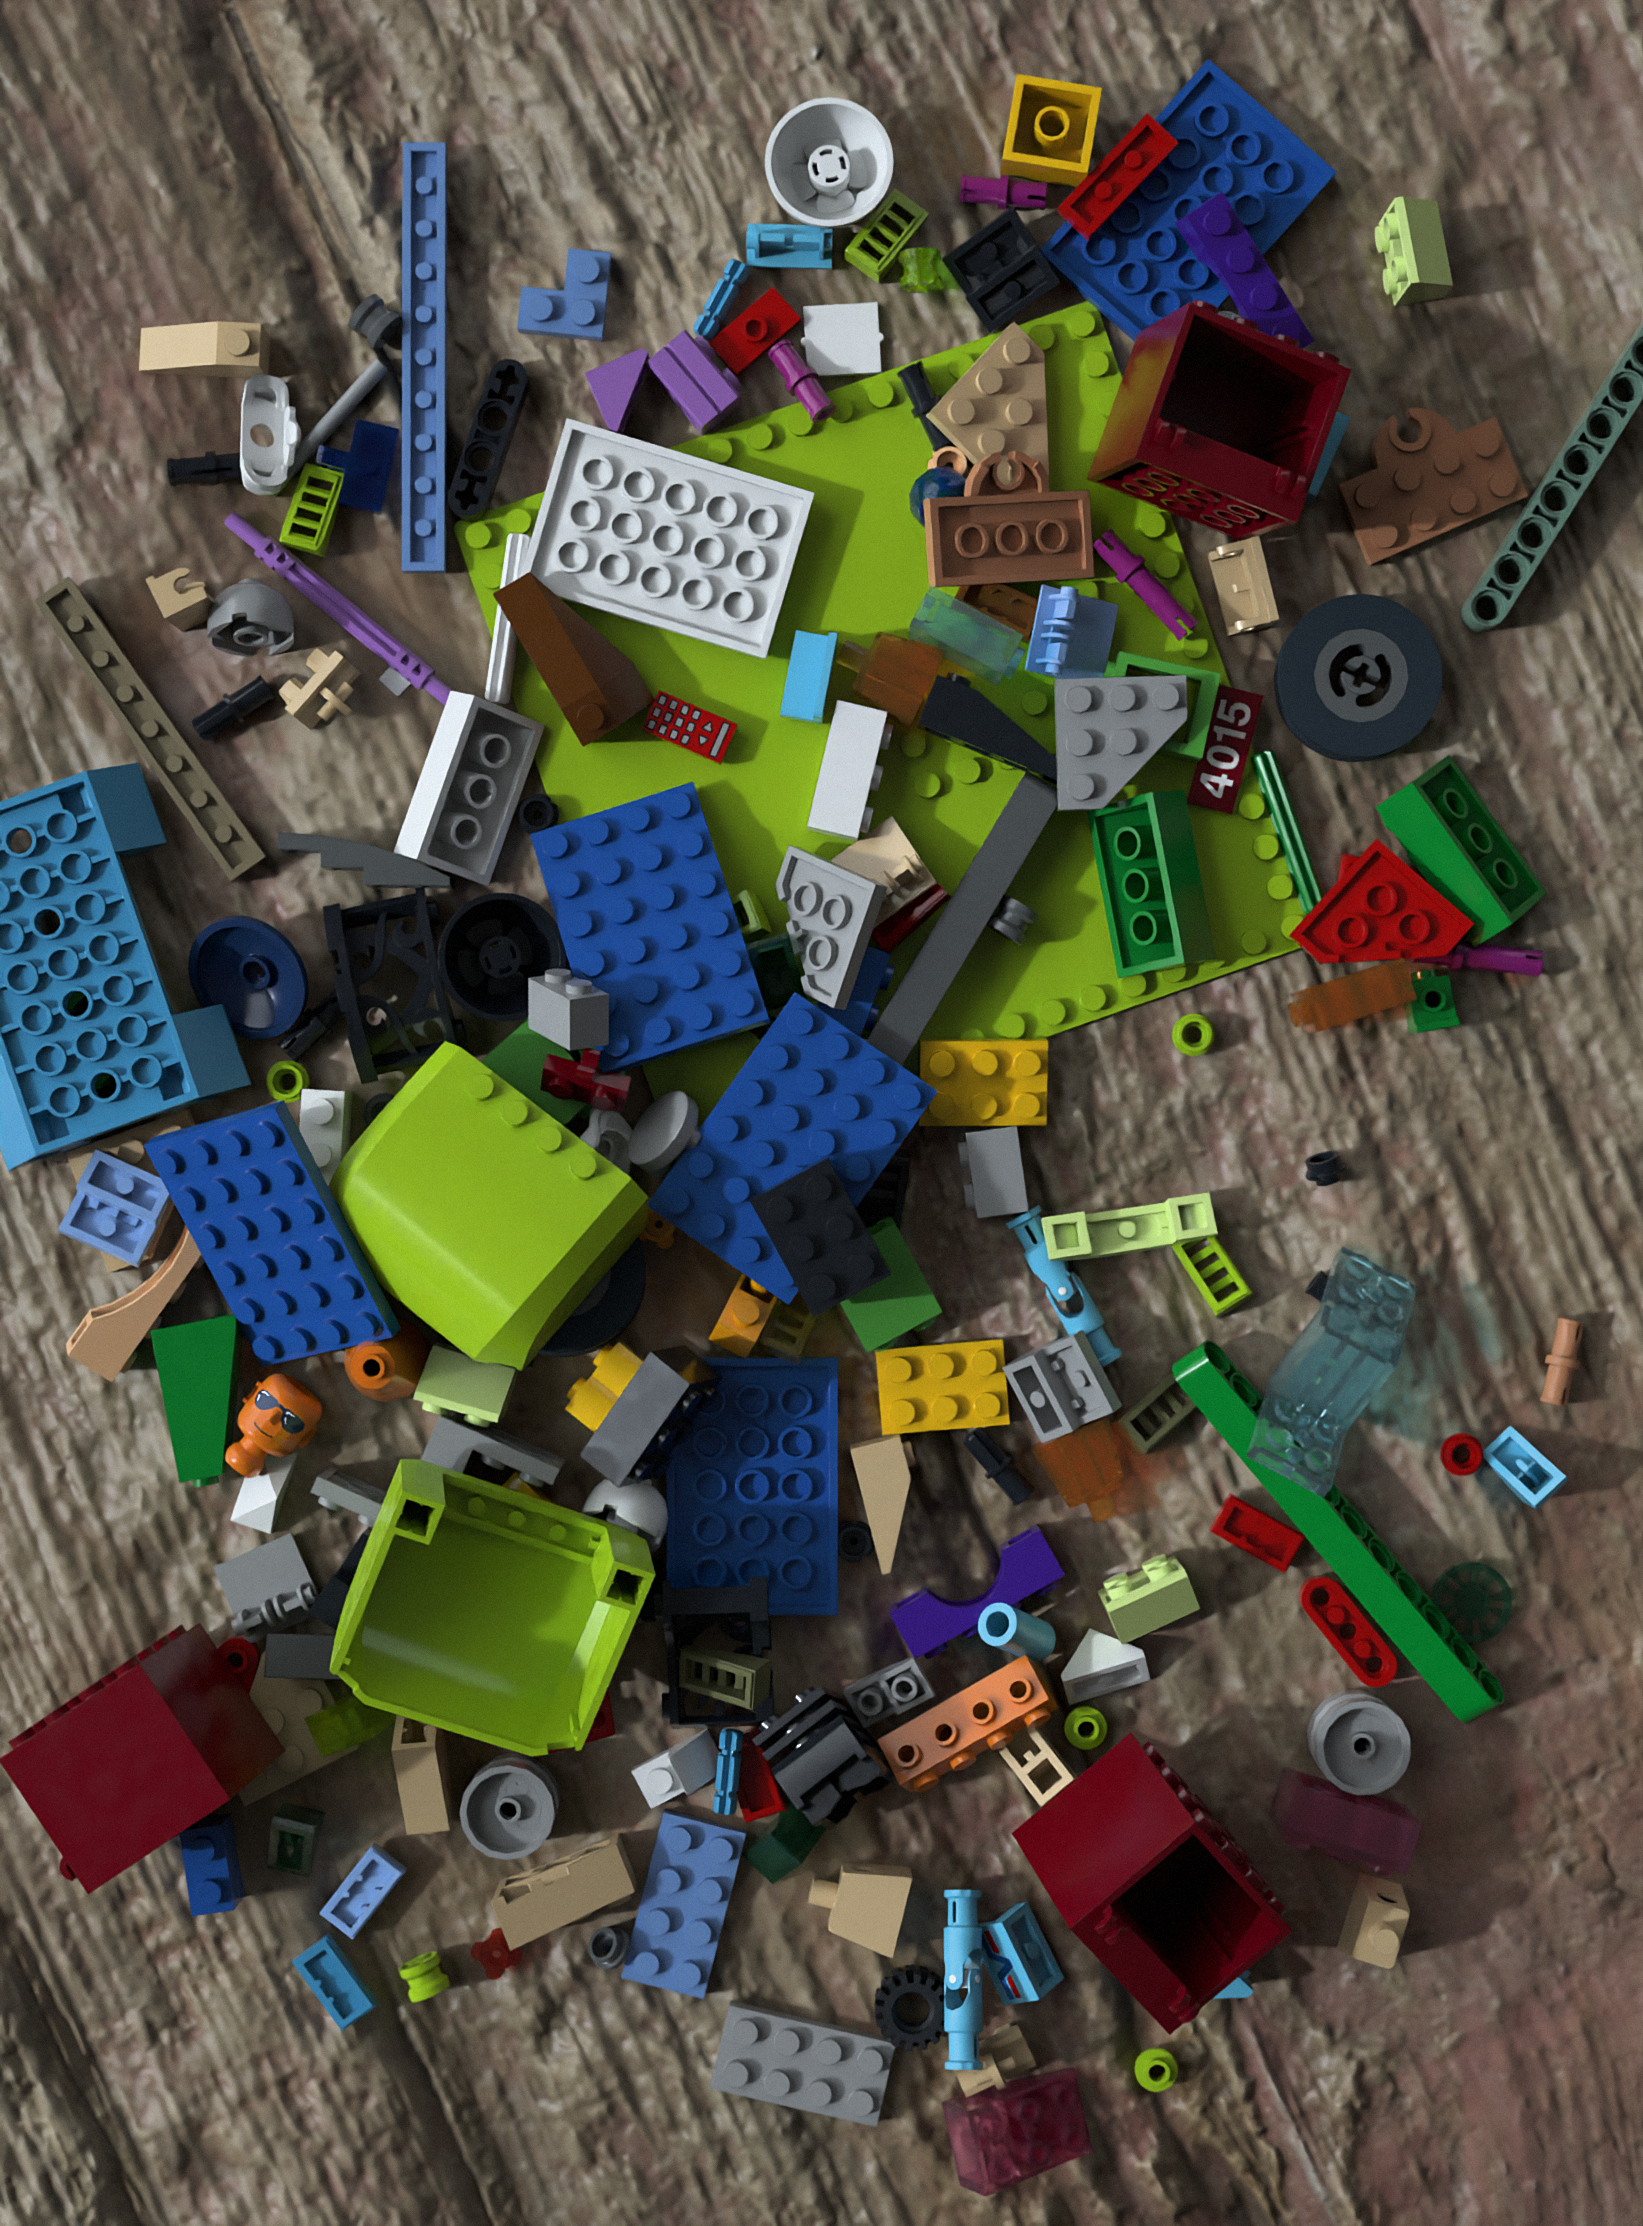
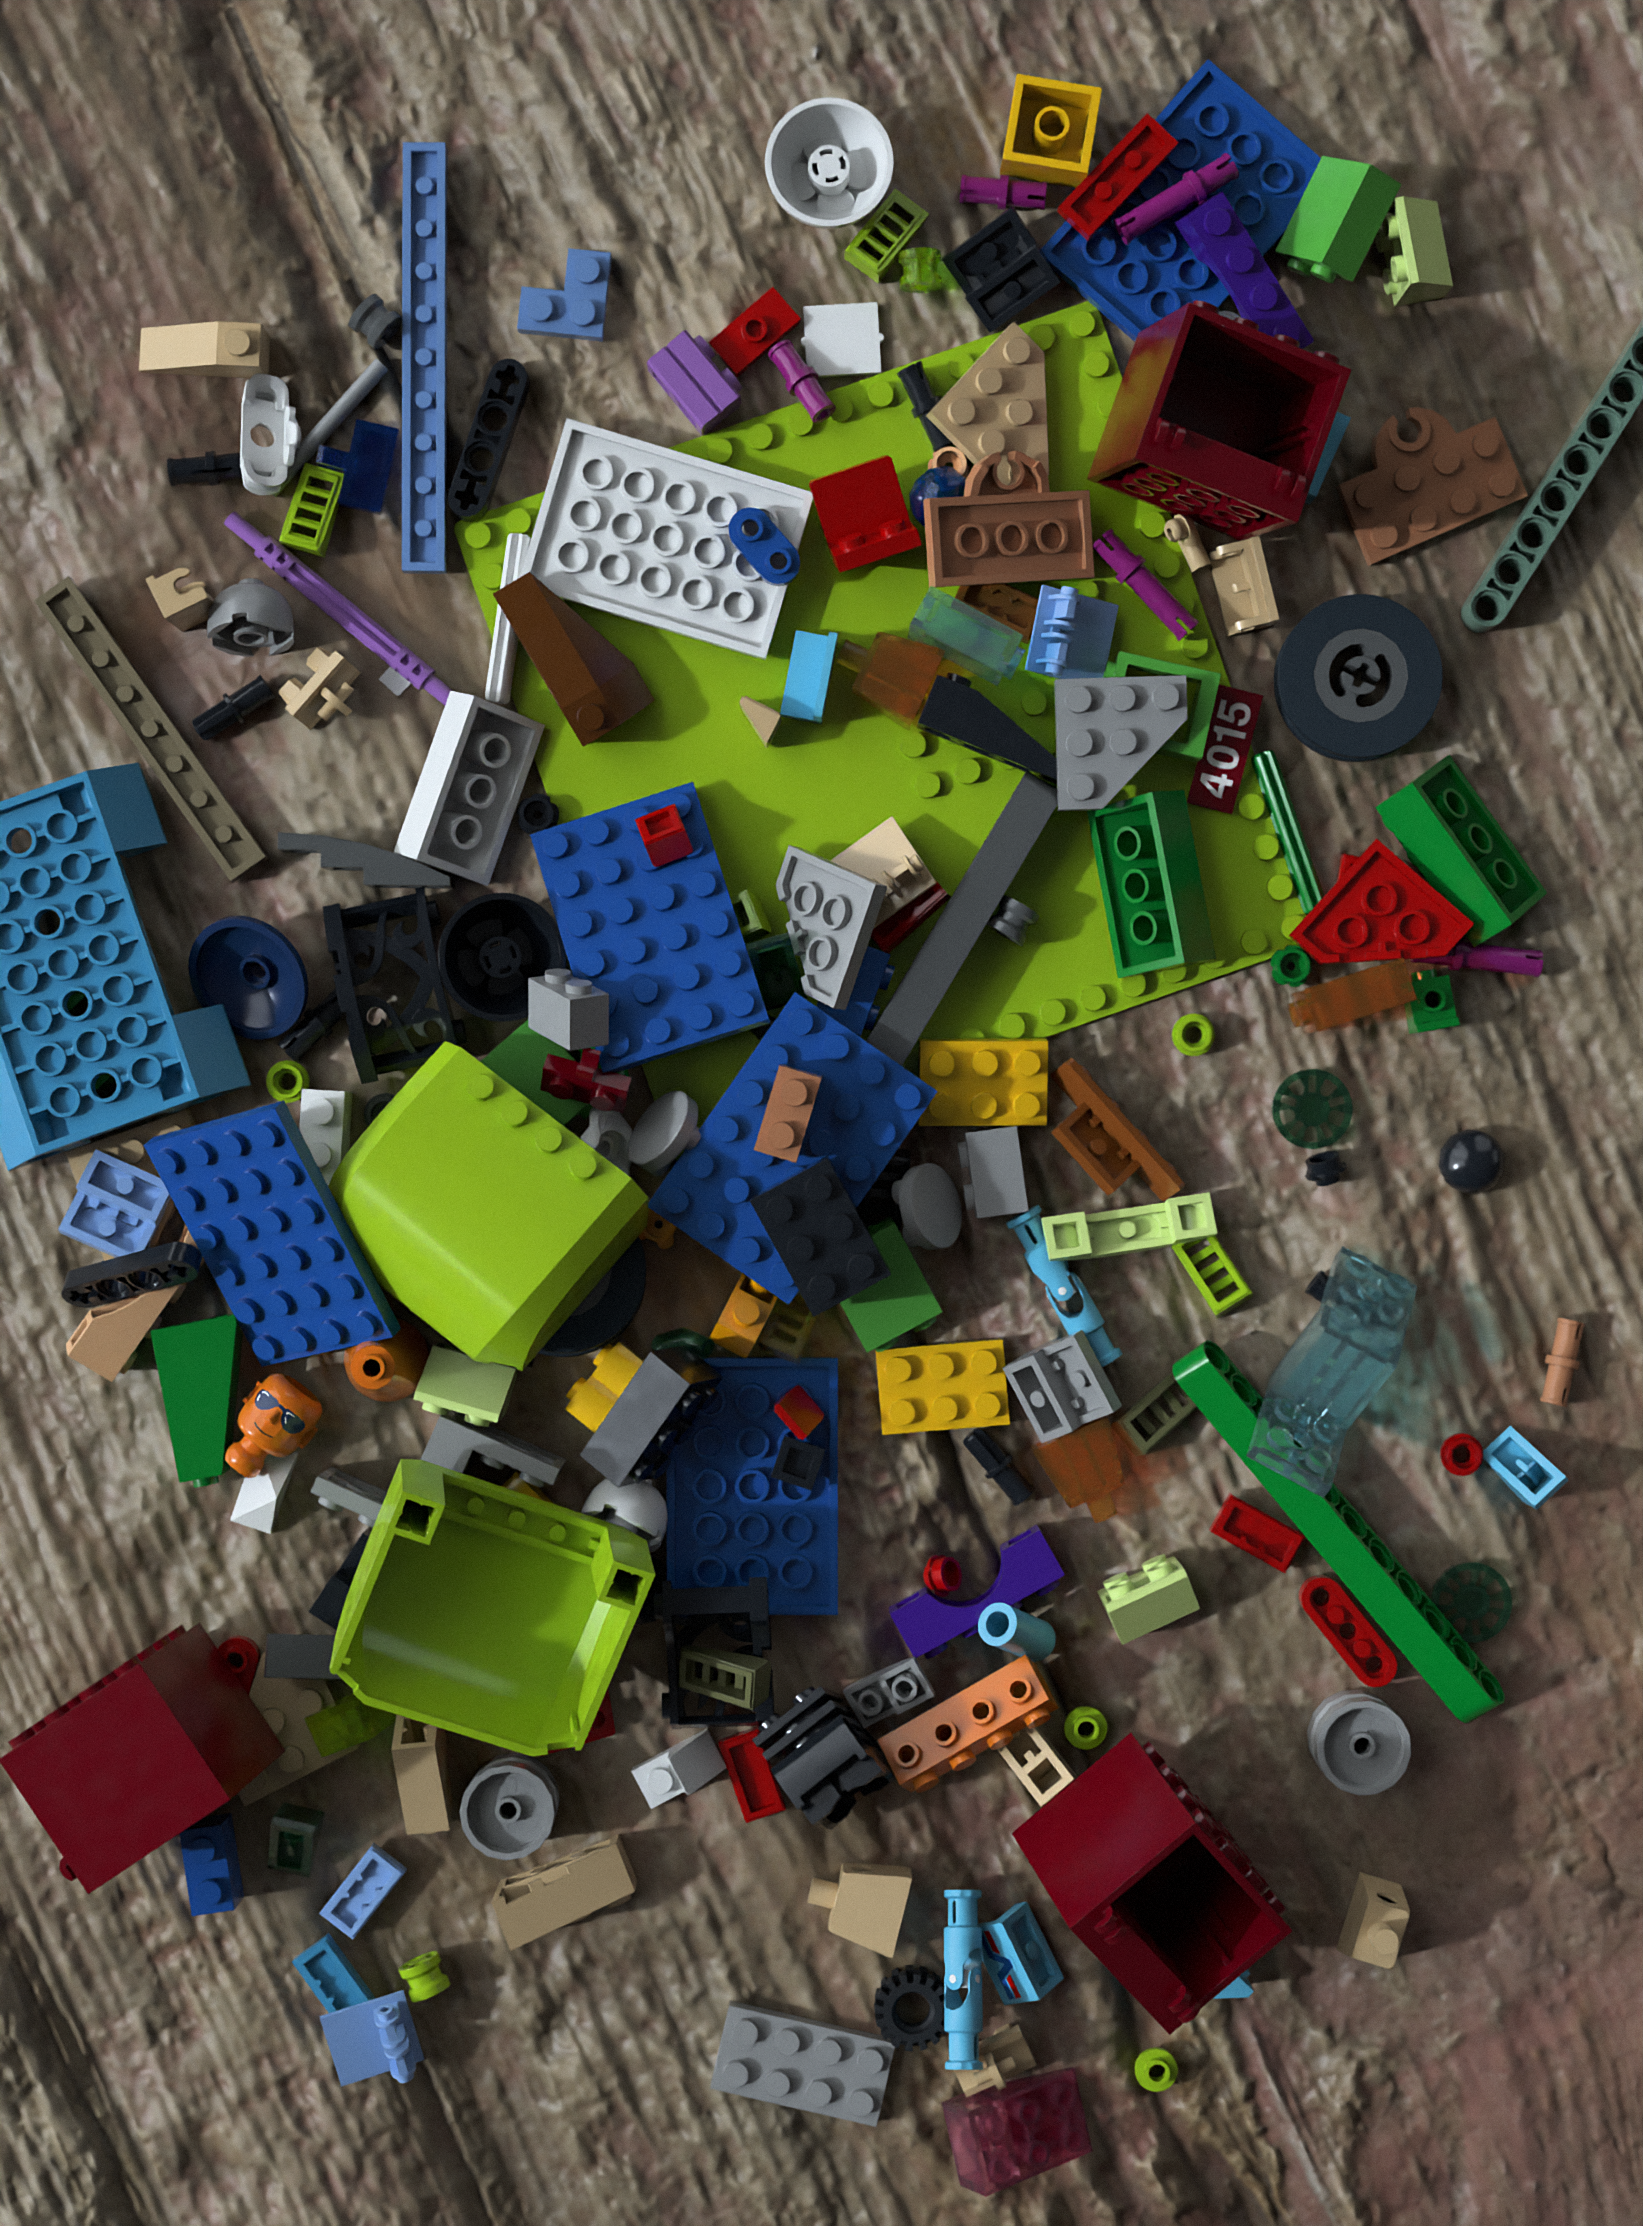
(132, 1274): none -> black beam
(267, 1588): light grey hinge -> none
(373, 2039): none -> light blue hinge
(495, 1965): clear red plate -> none
(601, 1944): dark grey plate -> none
(617, 387): medium lavender slope -> none
(664, 835): none -> red slope
(682, 1336): none -> clear green arm
(684, 1903): medium blue plate -> none
(690, 727): tile -> none
(721, 299): dark azure axle -> none
(728, 1771): dark azure axle -> none
(762, 718): none -> tan slope
(763, 546): none -> blue plate
(783, 1844): clear green slope -> none
(788, 246): medium azure hinge -> none
(788, 1113): none -> nougat brick
(798, 1412): none -> red slope
(798, 1462): none -> black plate
(849, 771): white brick -> none
(863, 513): none -> red bracket
(865, 1542): black plate -> none
(884, 1486): tan slope -> none
(928, 1207): none -> light grey tile
(942, 1575): none -> red plate
(1102, 1667): white slope -> none
(1106, 1140): none -> dark orange bracket
(1178, 197): none -> magenta pin
(1183, 530): none -> tan arm
(1302, 964): none -> green plate
(1312, 1108): none -> clear green wheel
(1337, 219): none -> bright green brick
(1343, 1823): clear pink brick -> none
(1472, 1161): none -> black hair

